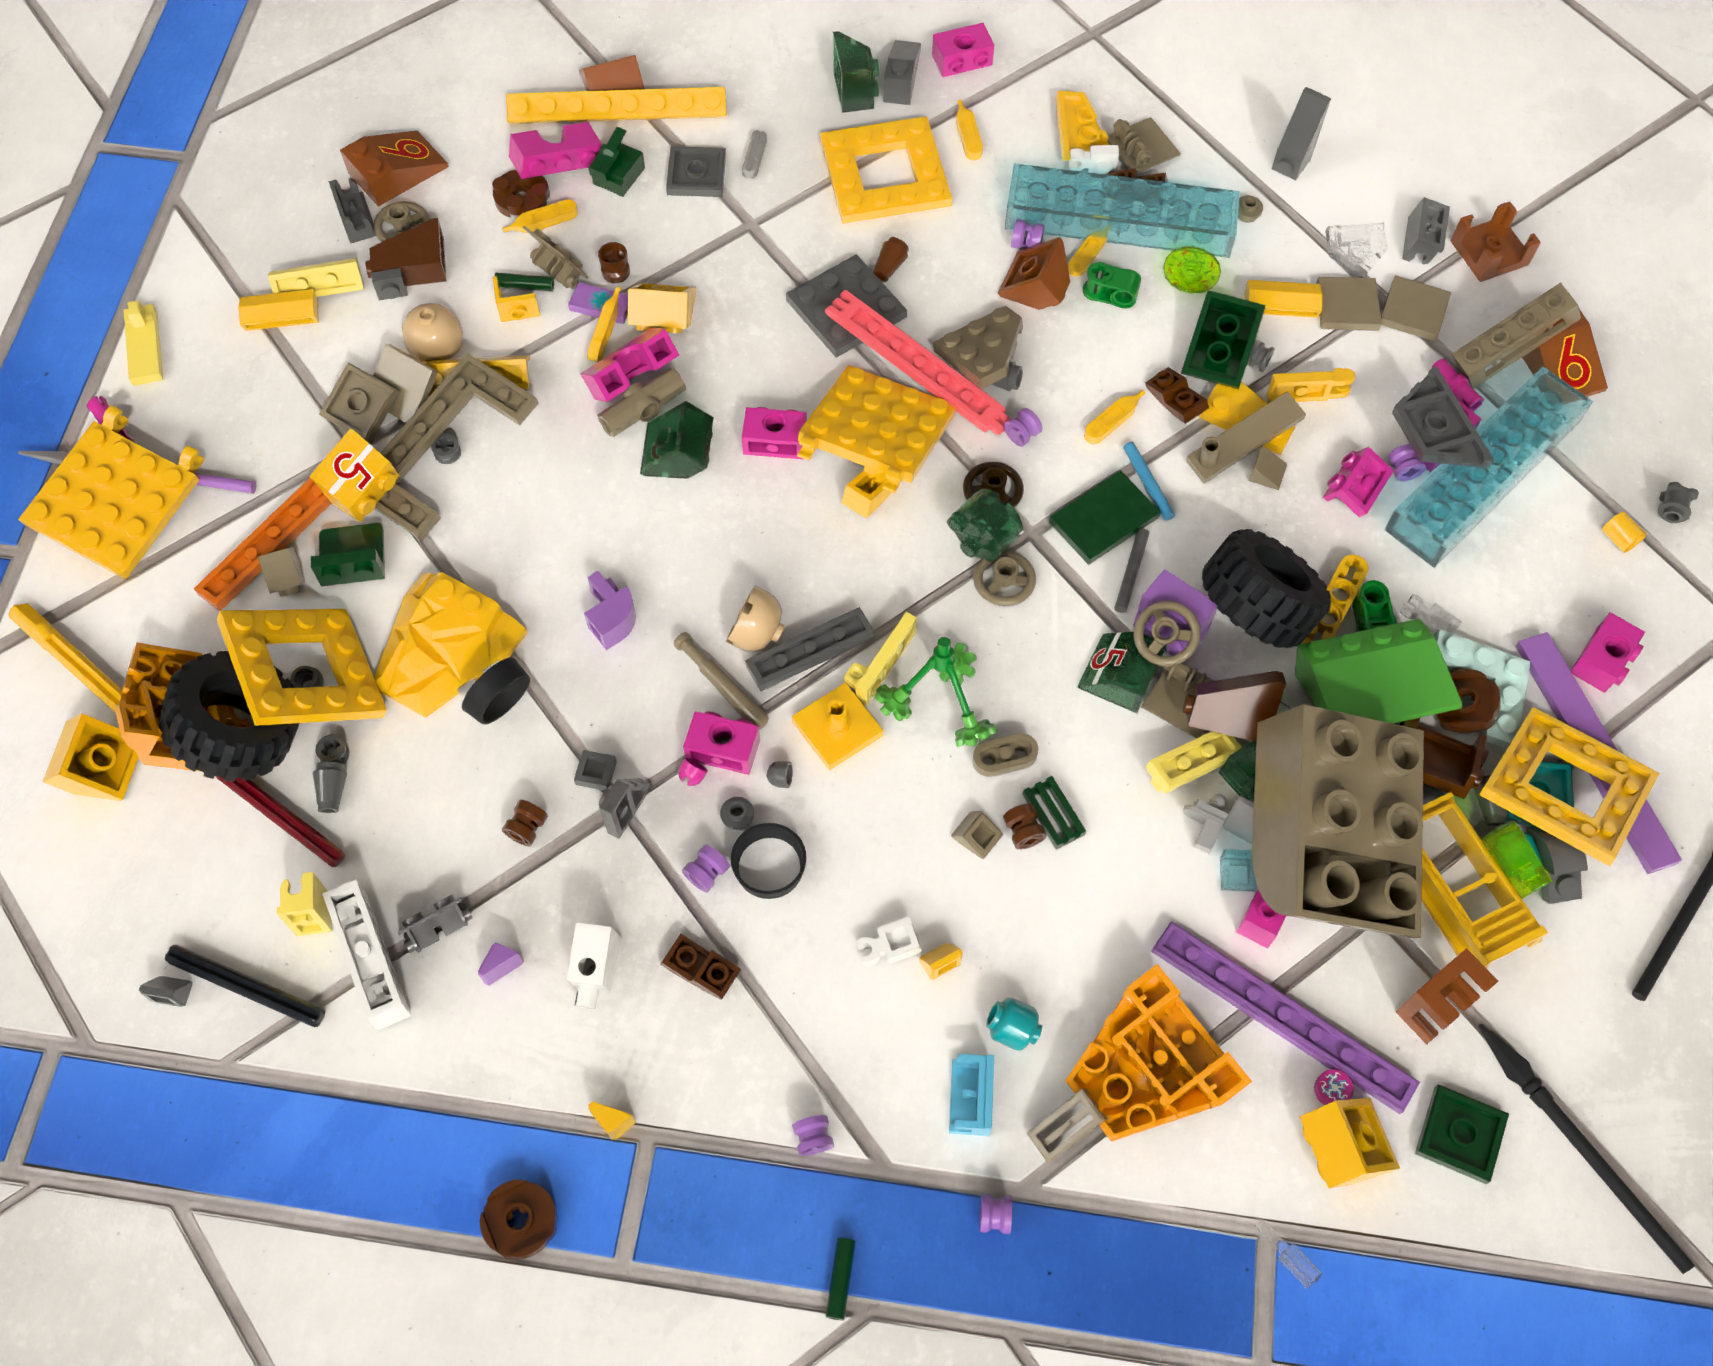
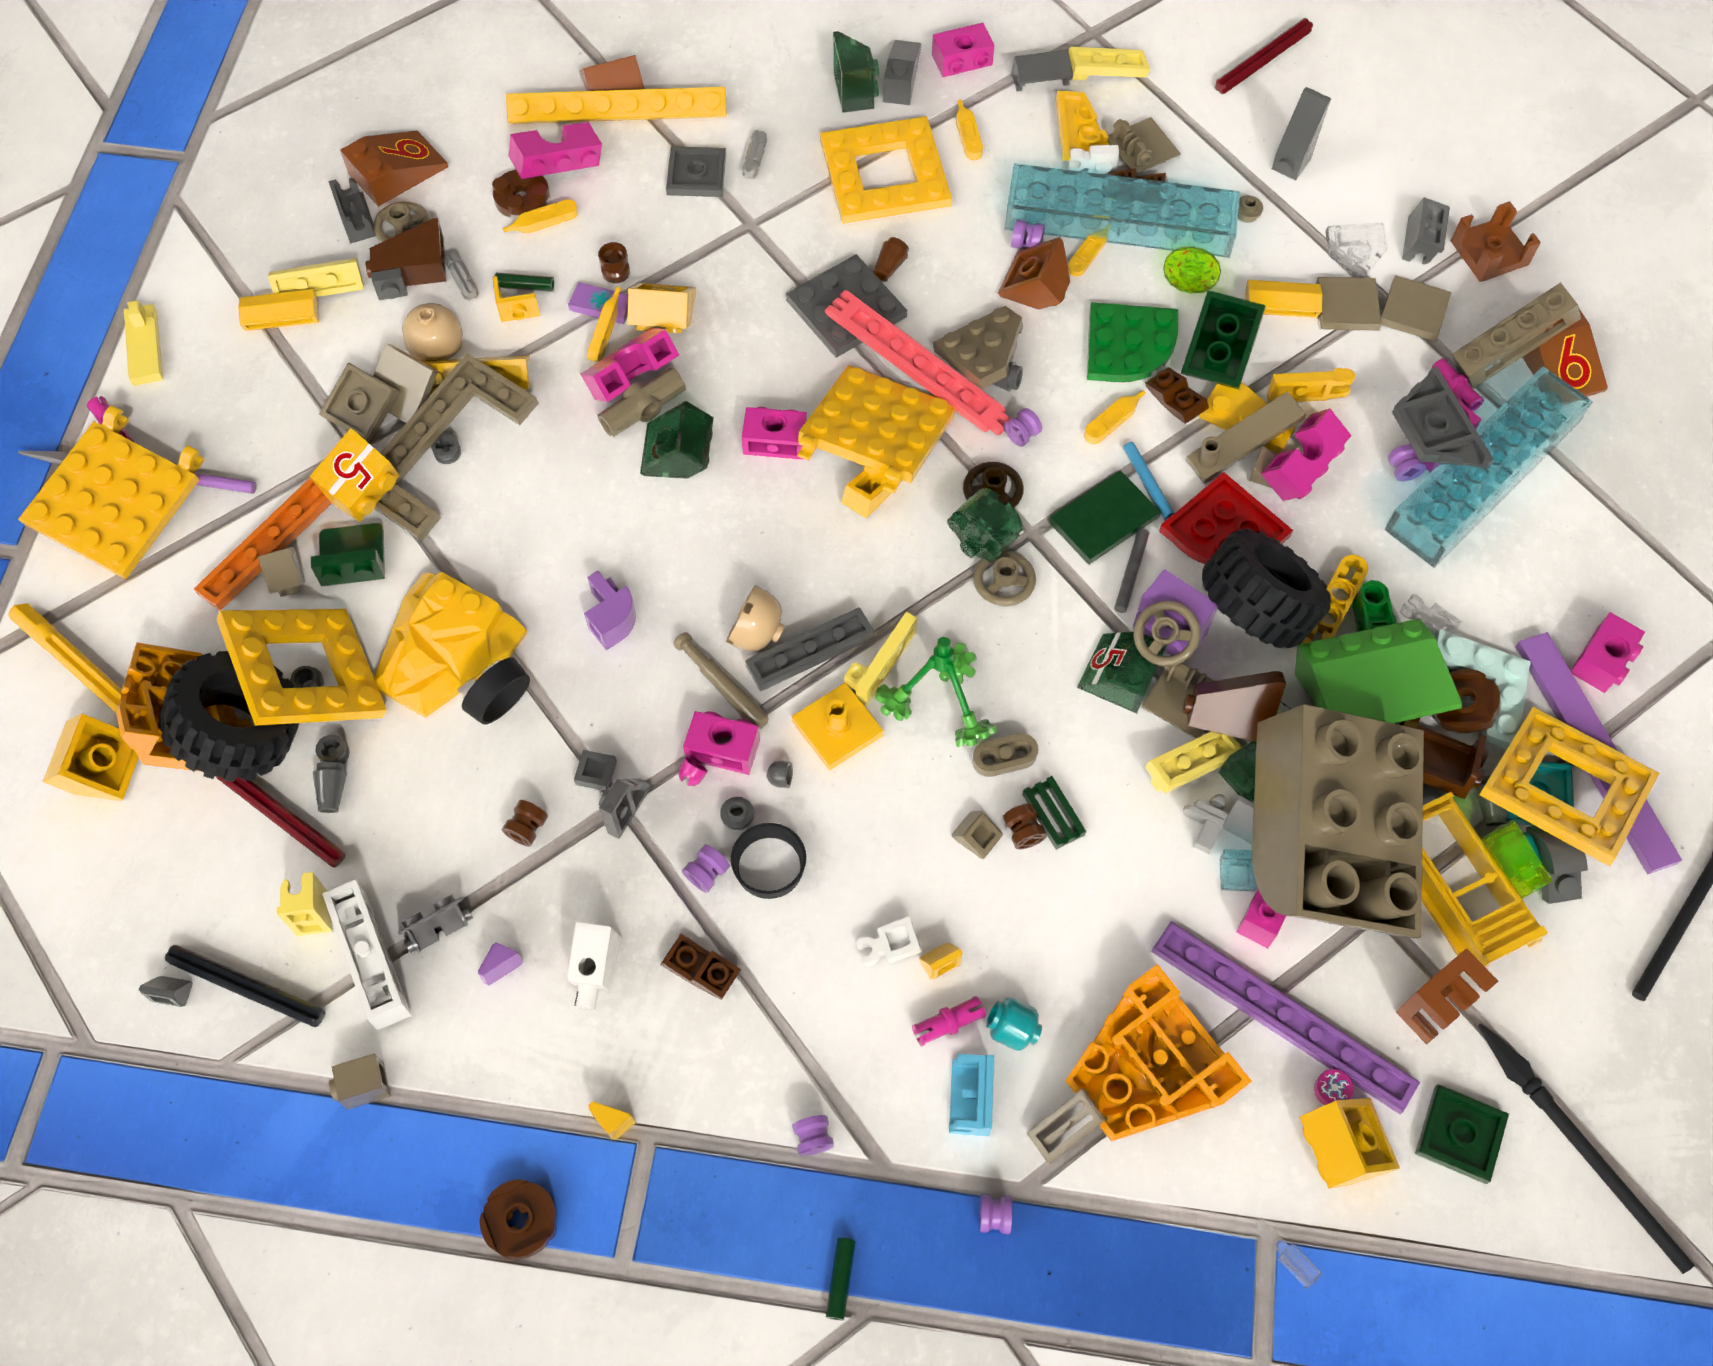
(359, 1081): none -> dark tan brick
(461, 275): none -> light grey axle
(555, 260): dark tan hinge -> none
(617, 165): dark green piece -> none
(948, 1021): none -> dark pink pin
(1041, 68): none -> dark grey hinge
(1107, 62): none -> light yellow hinge
(1115, 285): green piece -> none
(1129, 341): none -> green plate
(1216, 513): none -> red plate
(1262, 357): dark grey bush -> none
(1263, 56): none -> dark red axle
(1322, 440): none -> dark pink arch
(1359, 480): dark pink bracket -> none
(1624, 531): yellow beam -> none
(1676, 502): dark grey brick -> none

